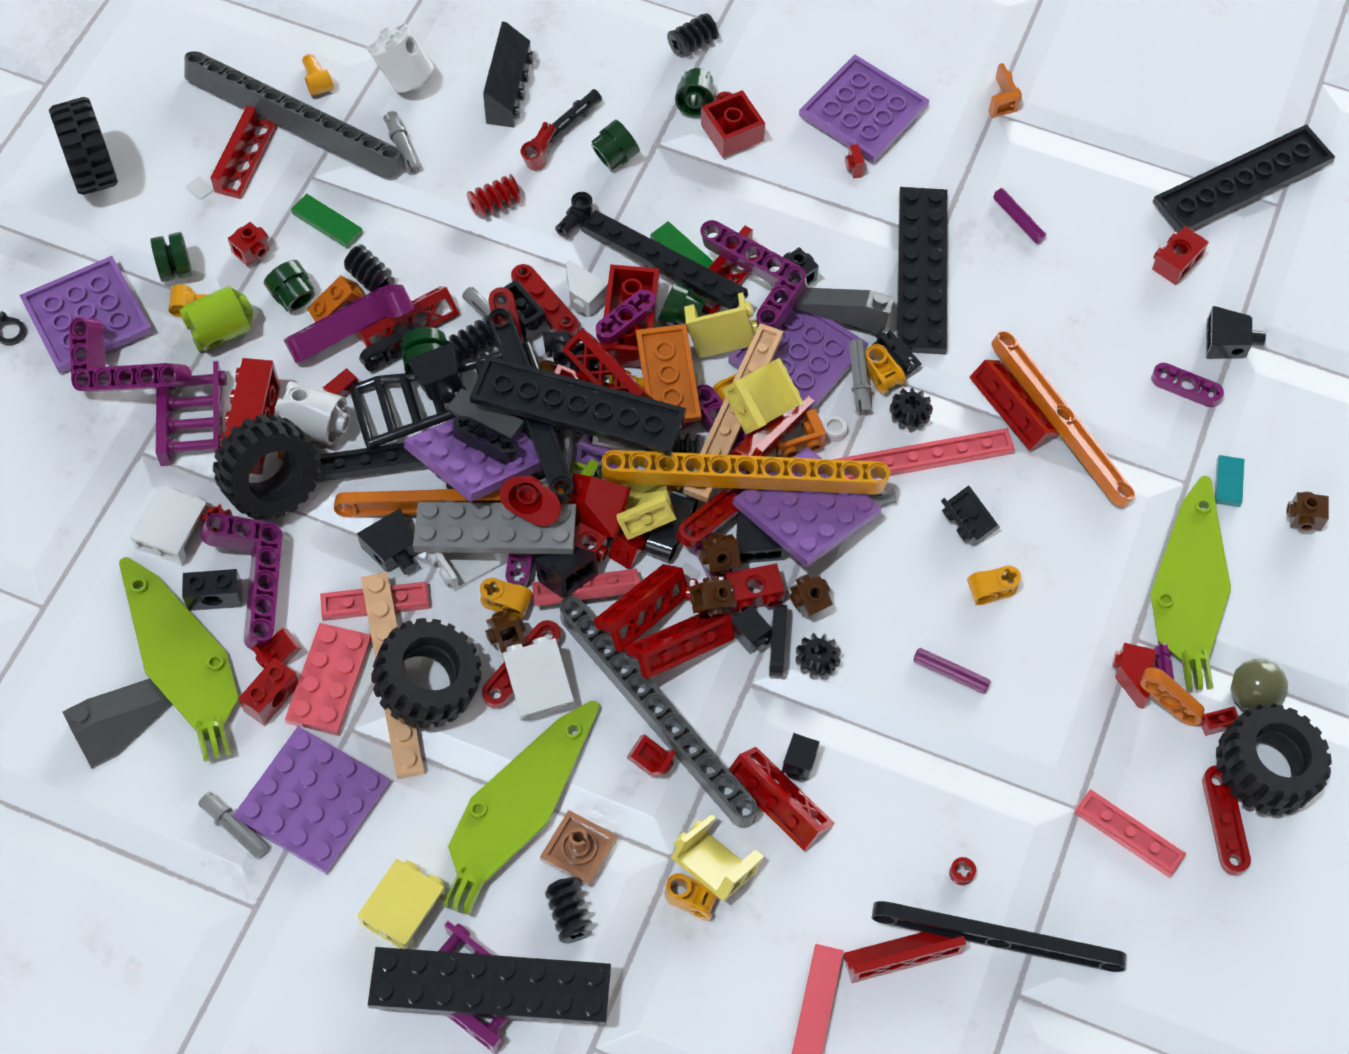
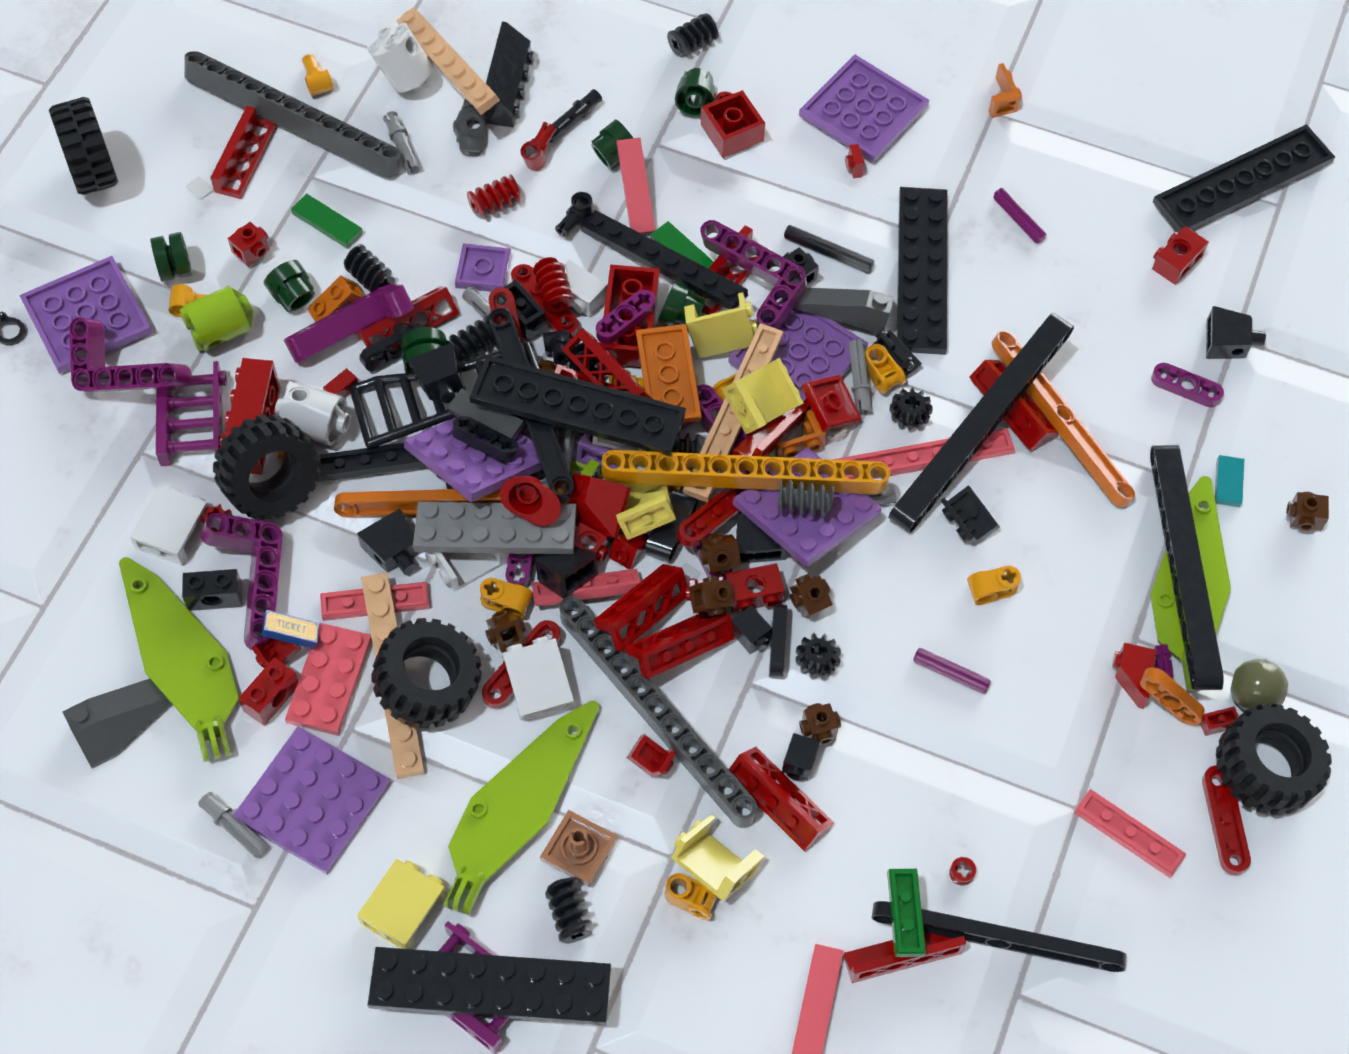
(290, 629): none -> tile
(450, 62): none -> light nougat plate
(469, 139): none -> dark grey piece
(482, 267): none -> medium lavender tile
(553, 285): none -> red piece
(635, 185): none -> coral tile
(805, 499): none -> dark grey piece
(820, 723): none -> reddish brown brick
(829, 248): none -> black axle
(831, 402): none -> red tile
(906, 913): none -> green tile
(980, 422): none -> black beam
(1186, 569): none -> black beam

